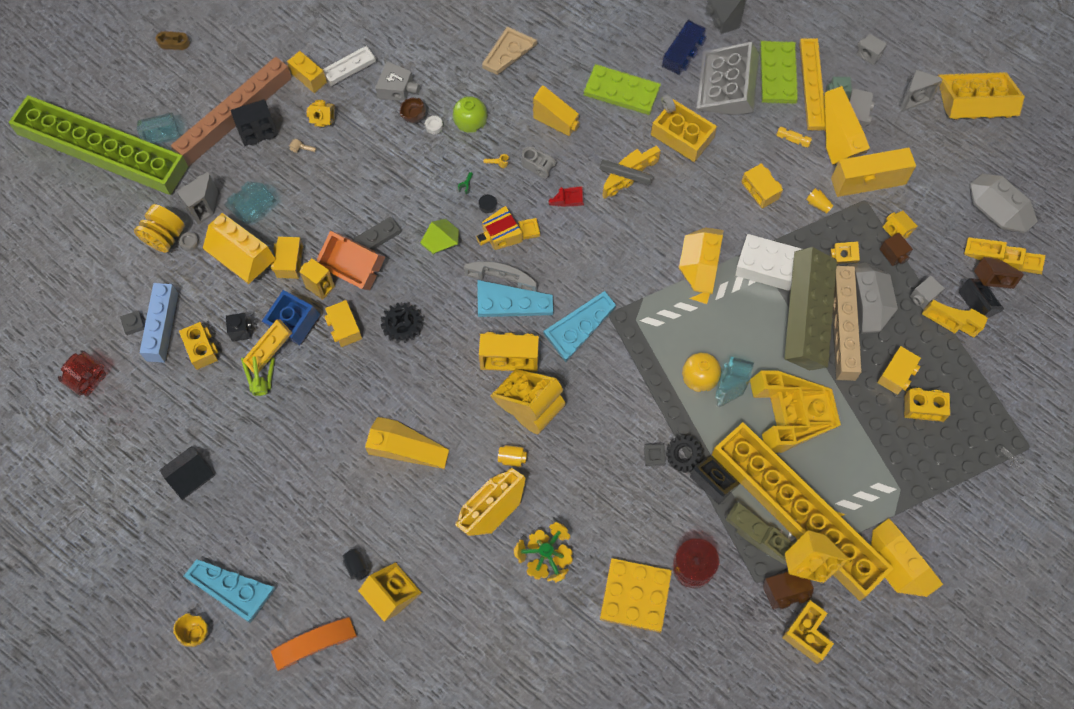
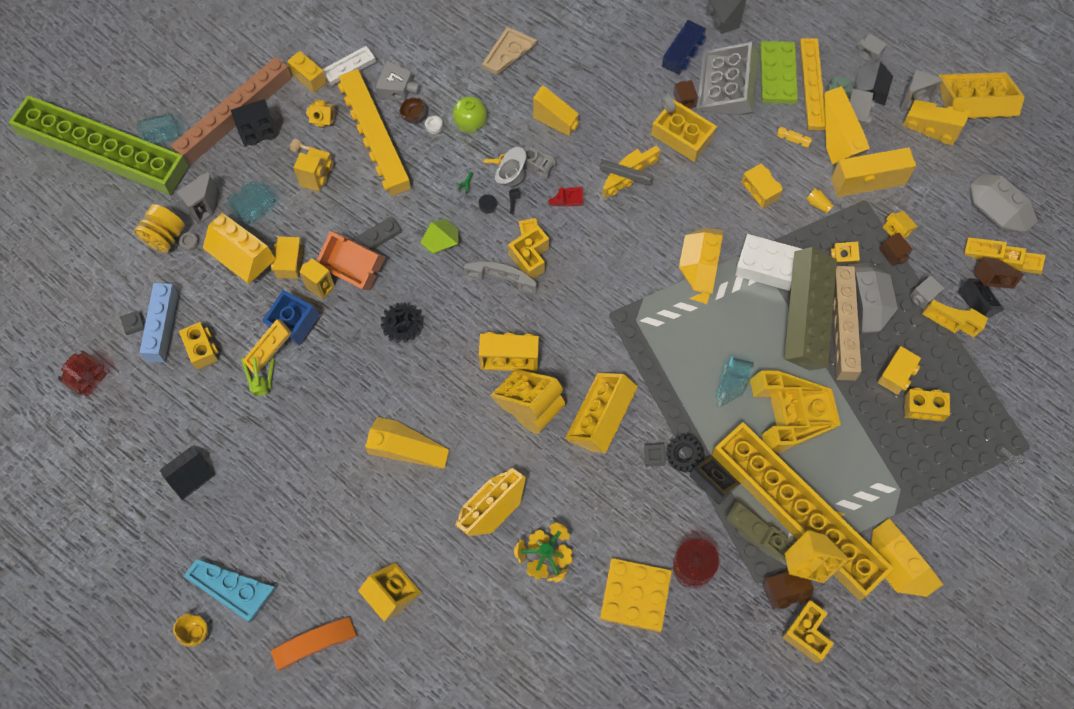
(172, 40): pearl gold beam -> none
(238, 327): black brick -> none
(313, 168): none -> yellow brick
(343, 323): yellow brick -> none
(356, 564): black brick -> none
(374, 132): none -> yellow brick
(500, 230): torso -> none
(503, 300): medium azure wing -> none
(511, 167): none -> light grey piece
(512, 456): yellow brick -> none
(513, 194): none -> black hand
(526, 252): none -> yellow brick
(576, 327): medium azure wing -> none
(601, 412): none -> yellow slope
(622, 89): lime plate -> none
(686, 94): none -> reddish brown brick
(701, 372): yellow cylinder -> none
(874, 79): none -> black slope
(936, 121): none -> yellow wedge

